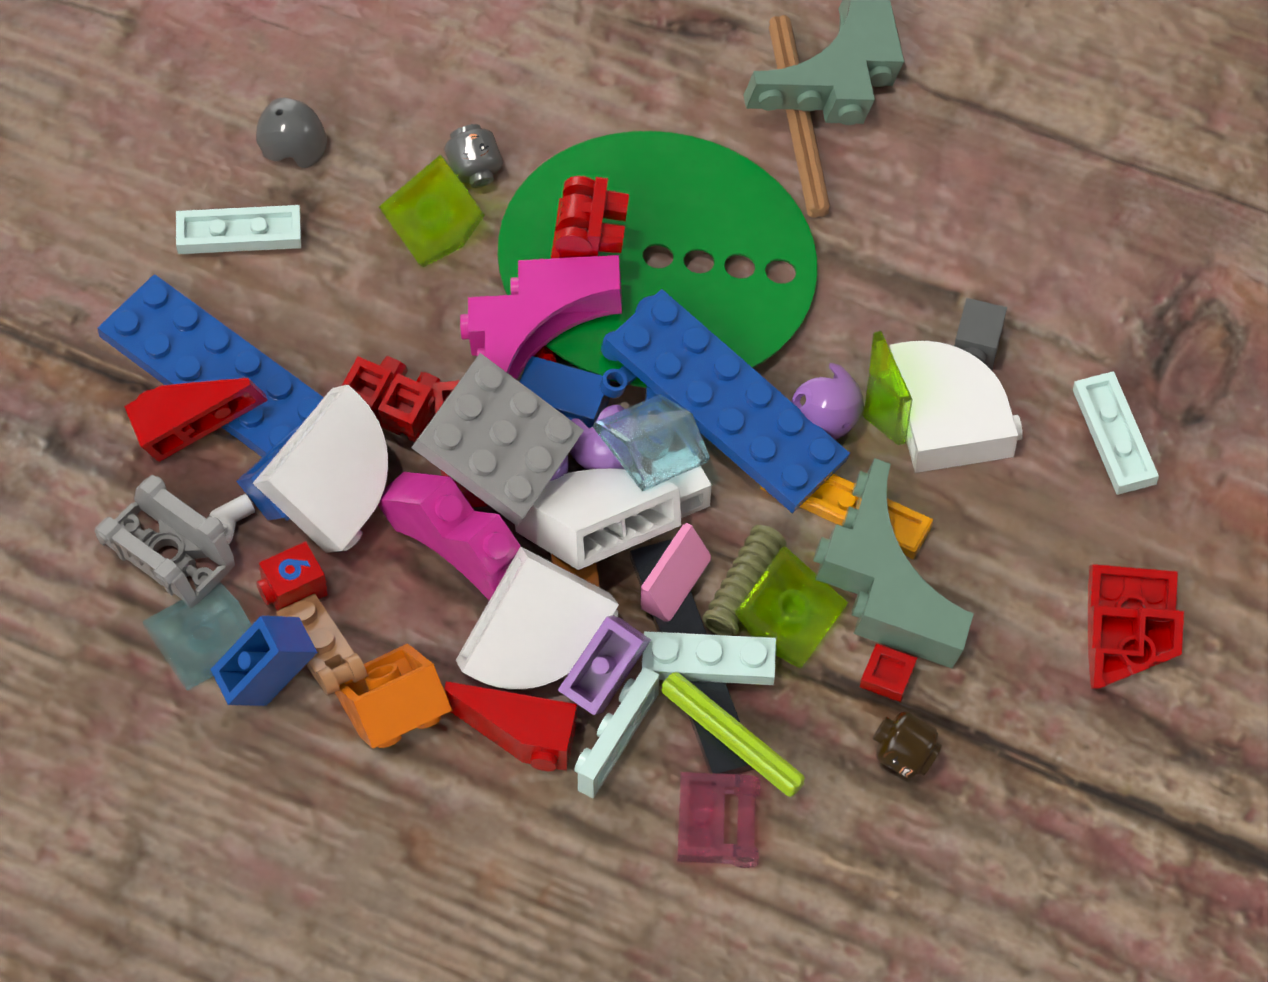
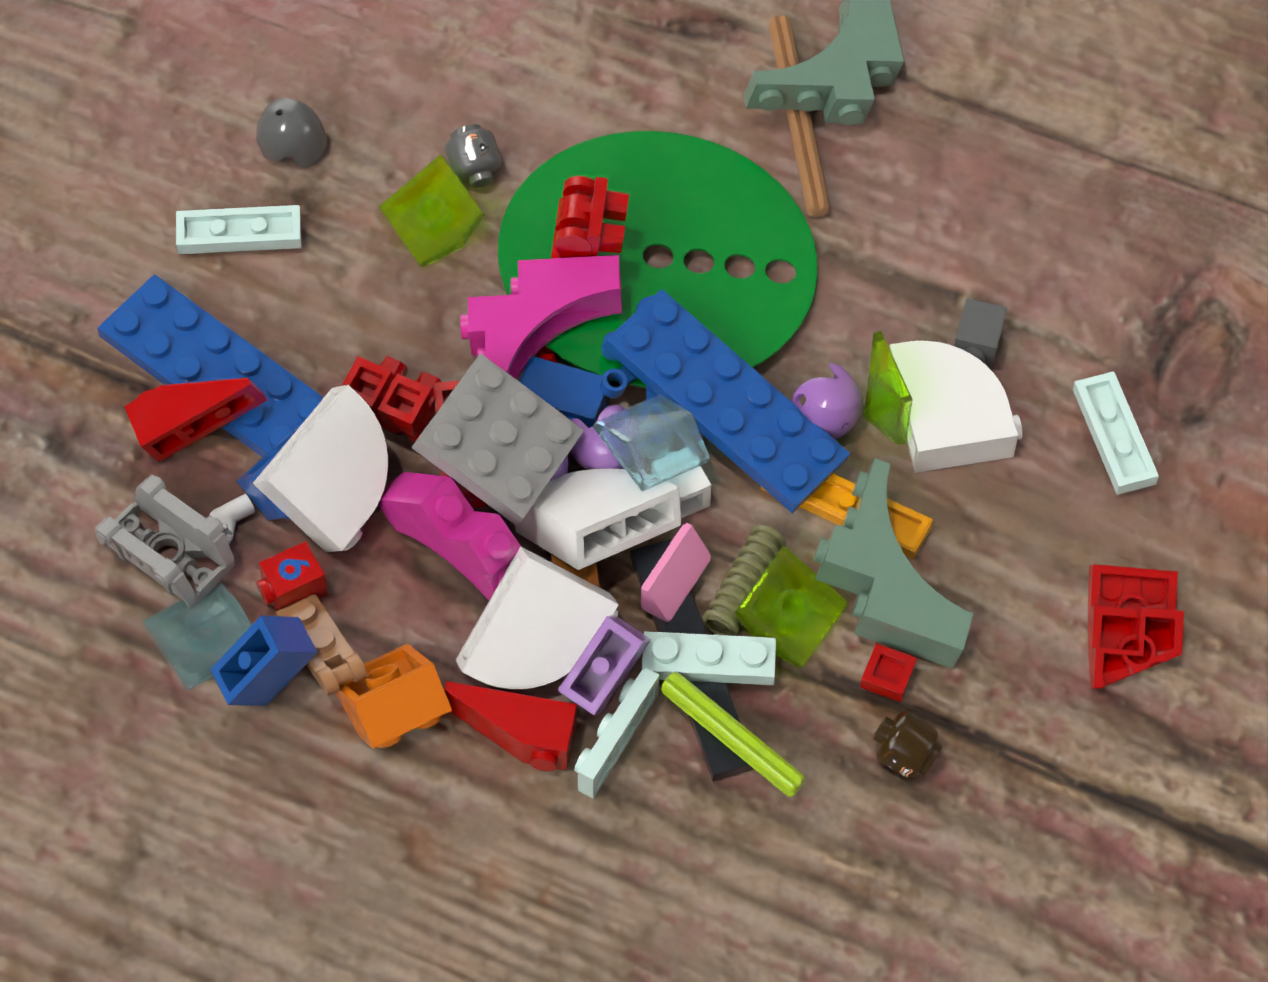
(703, 819): clear pink plate -> none

